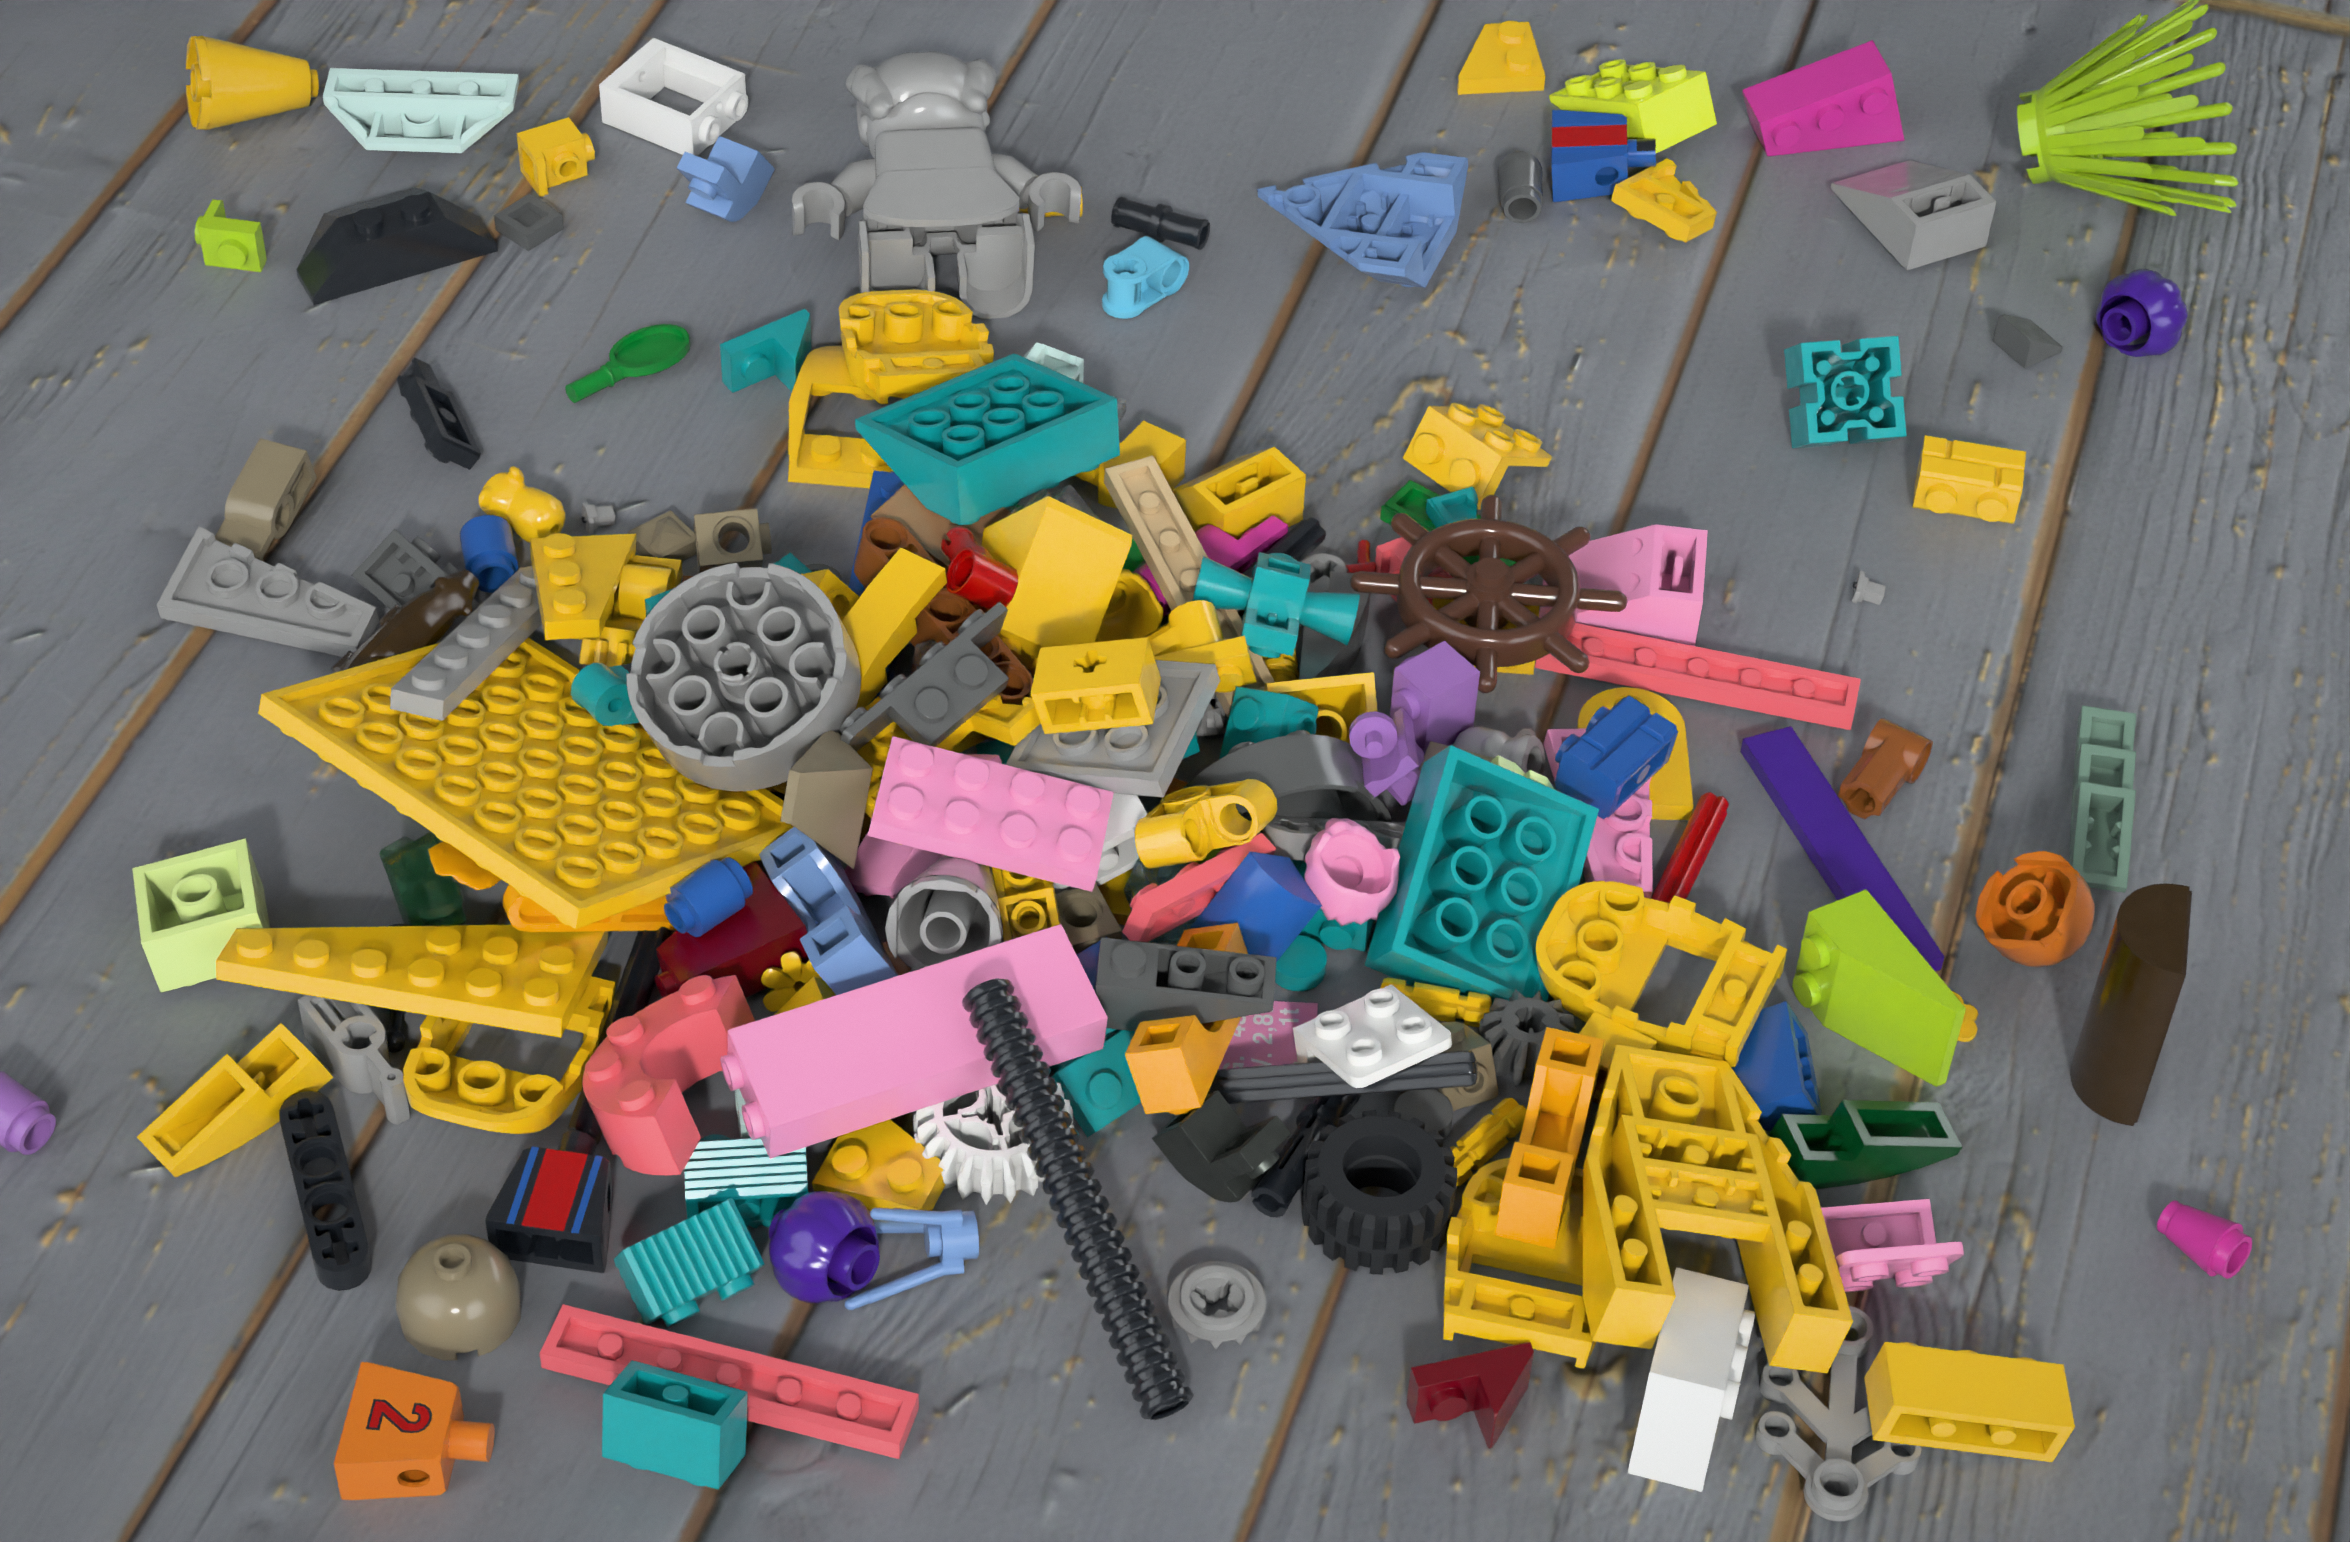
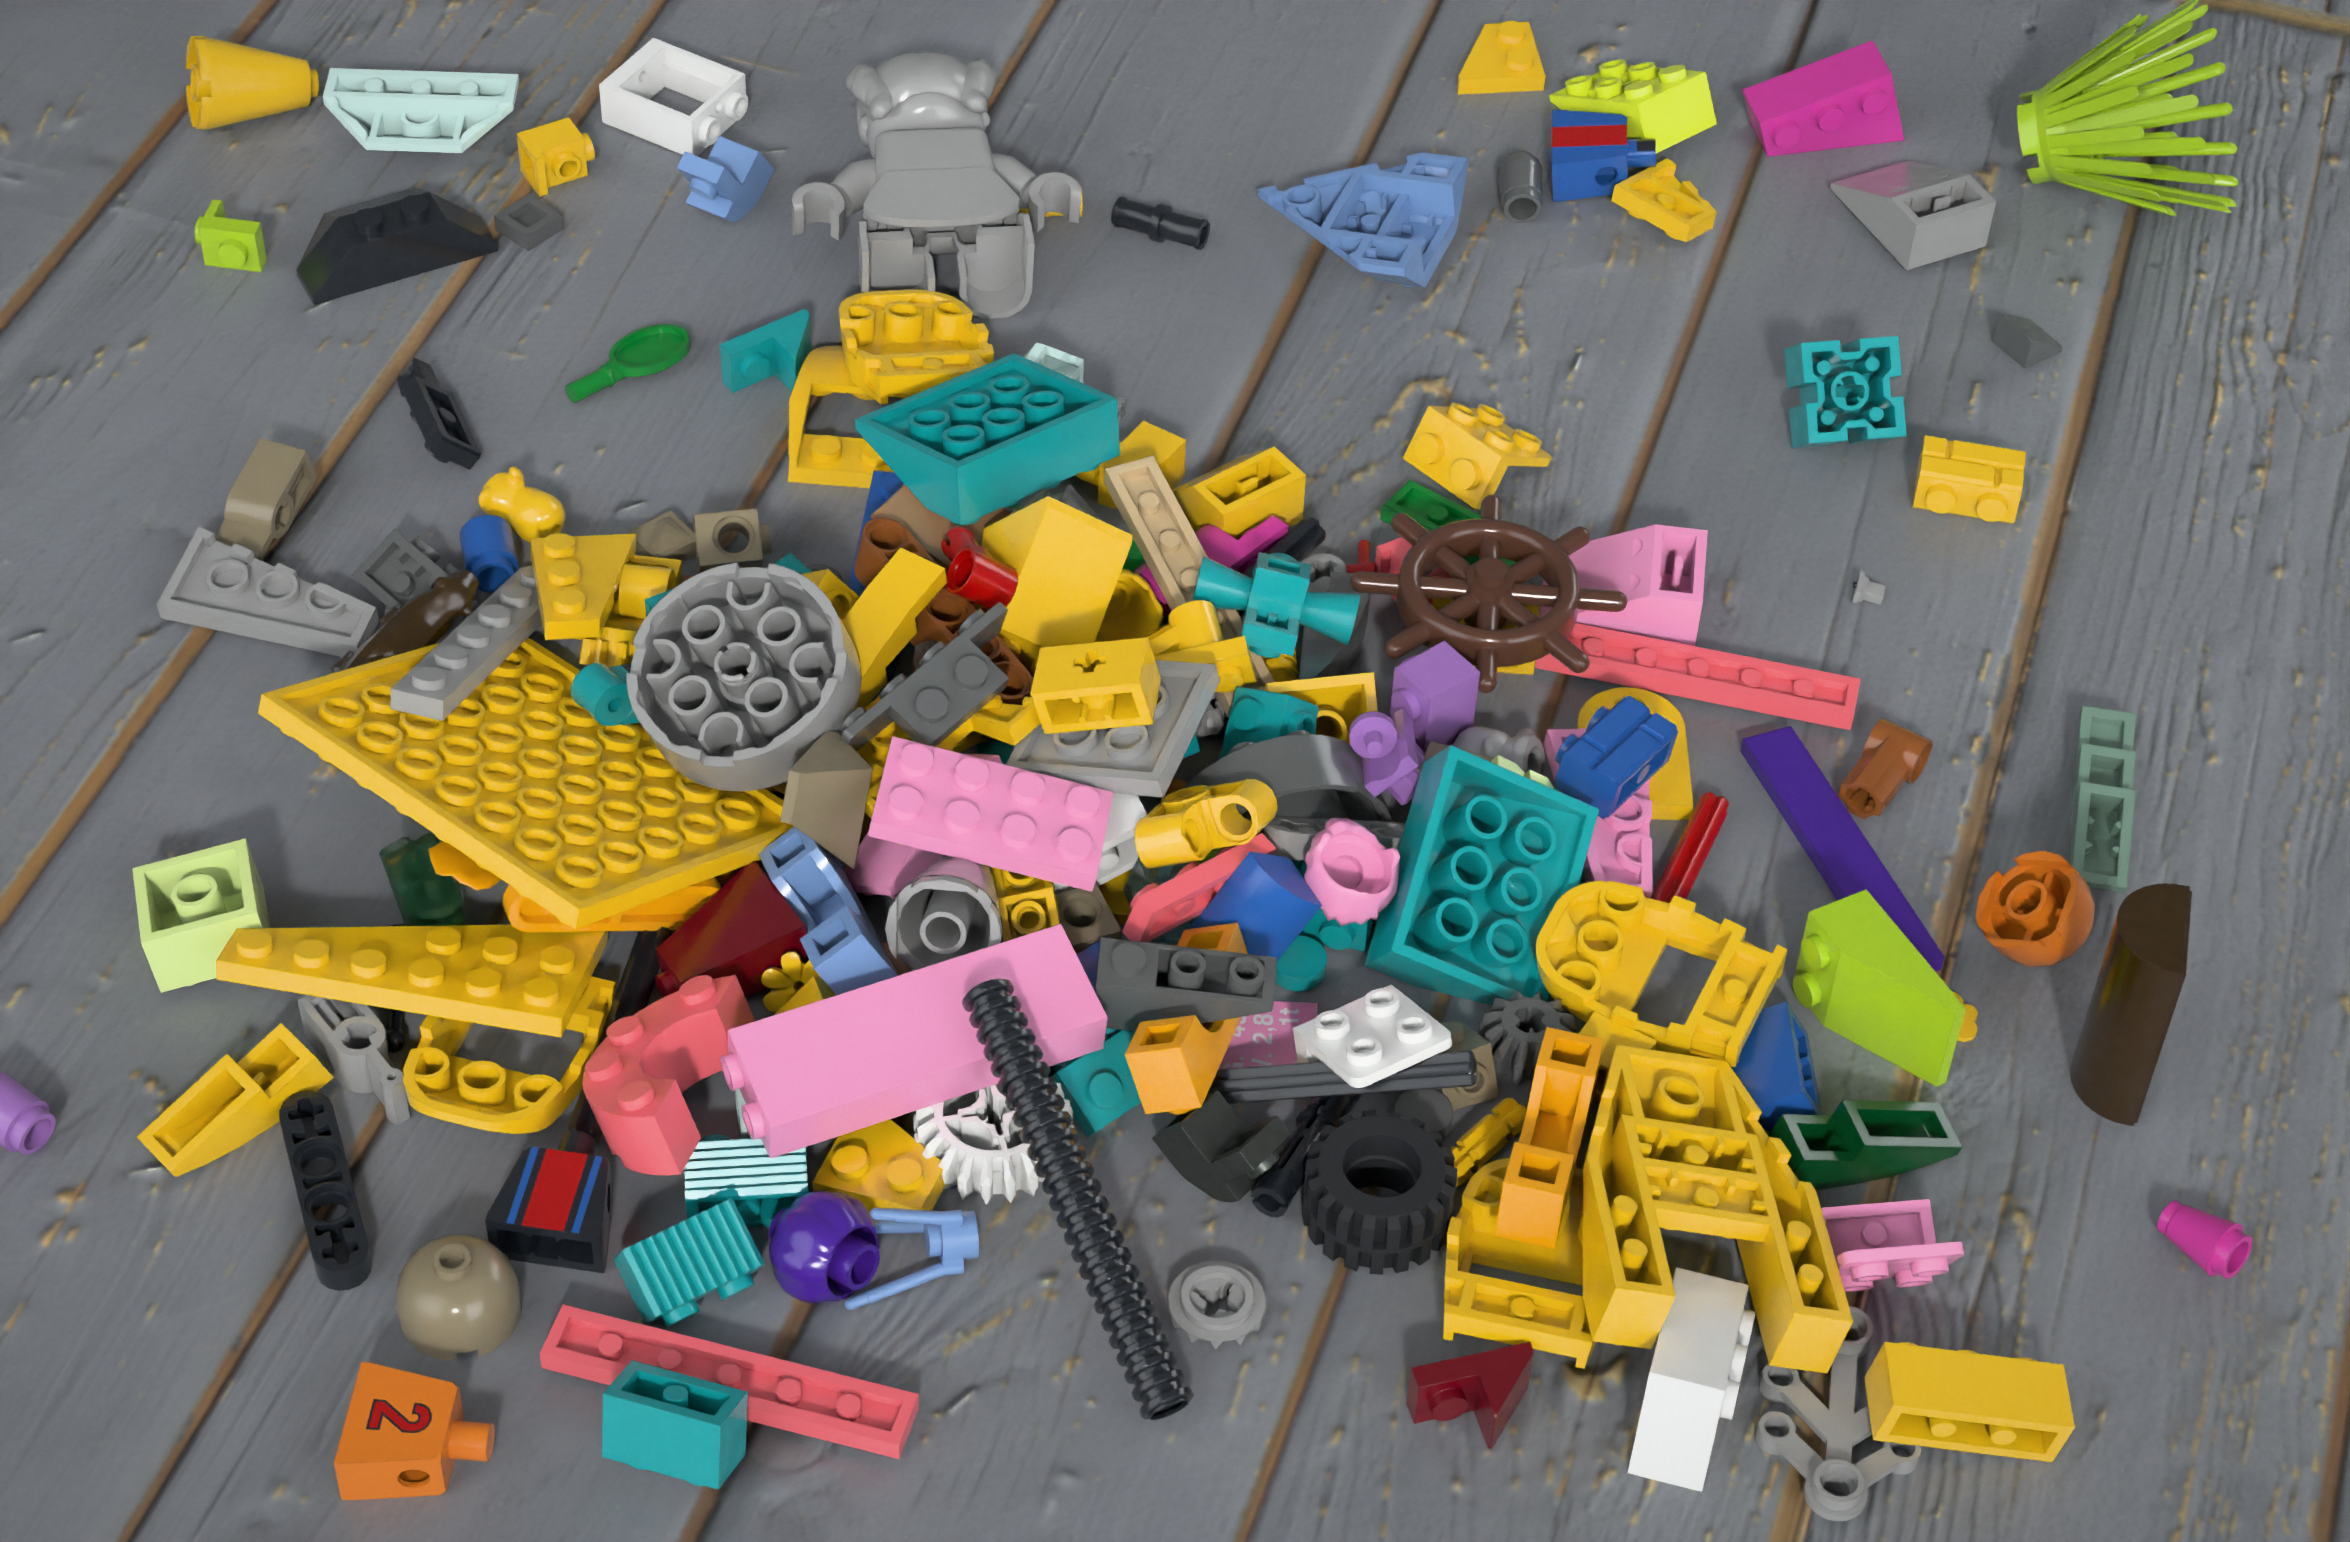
(597, 517): light grey piece -> none
(707, 896): blue brick -> none
(1142, 277): medium azure piece -> none
(1444, 1002): yellow axle -> none
(1452, 507): teal tile -> none
(2140, 305): dark purple plant -> none

